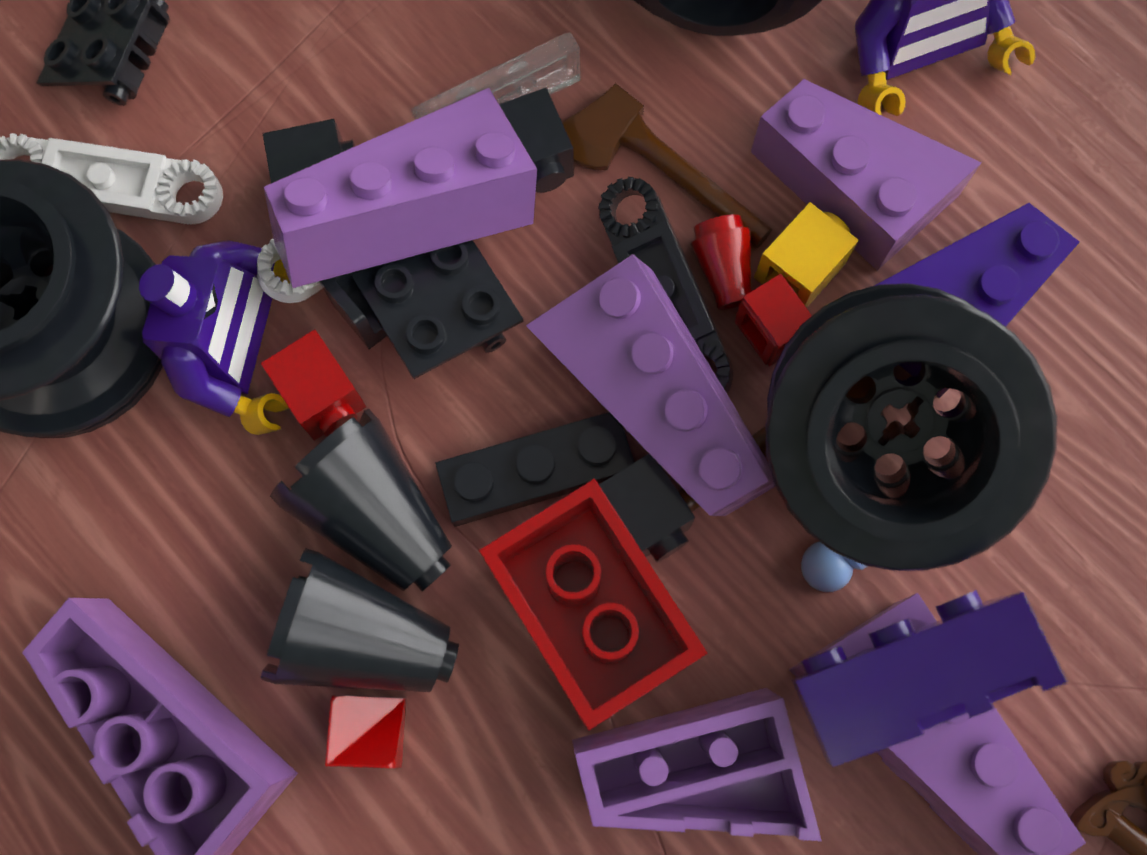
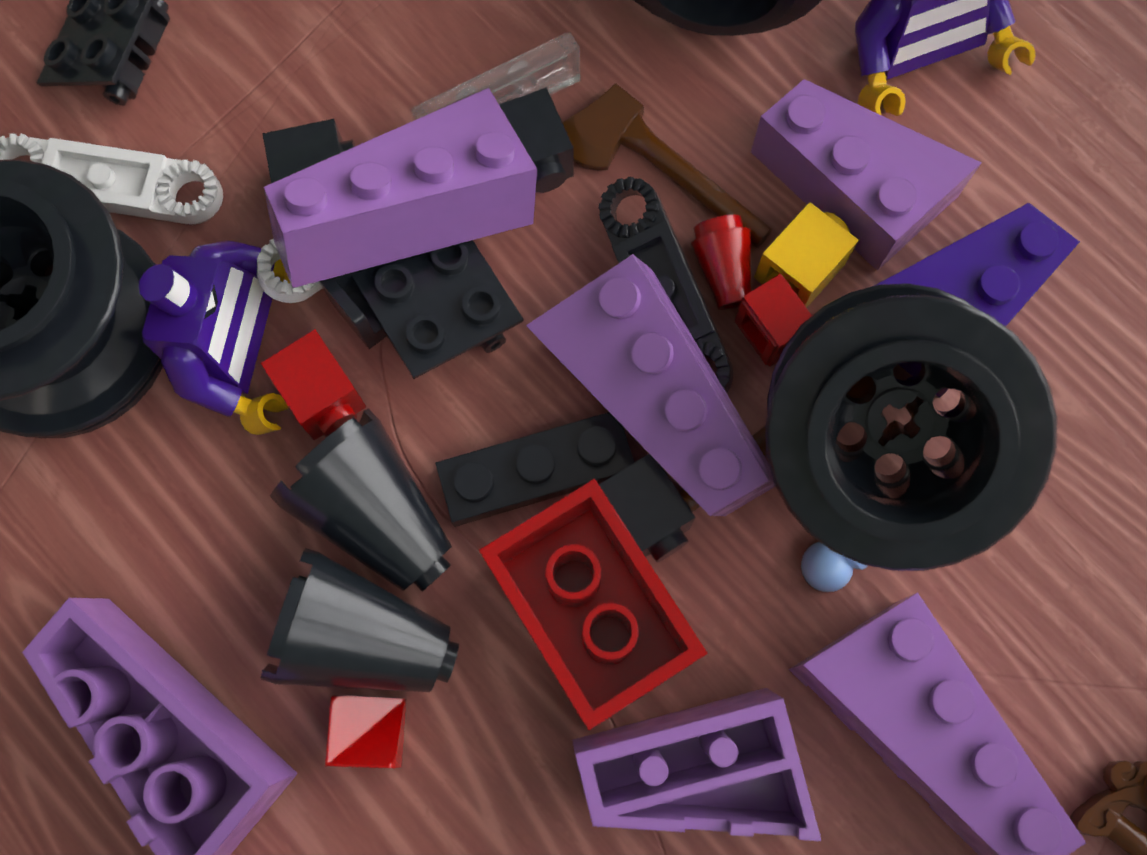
(925, 675): dark purple wedge -> none

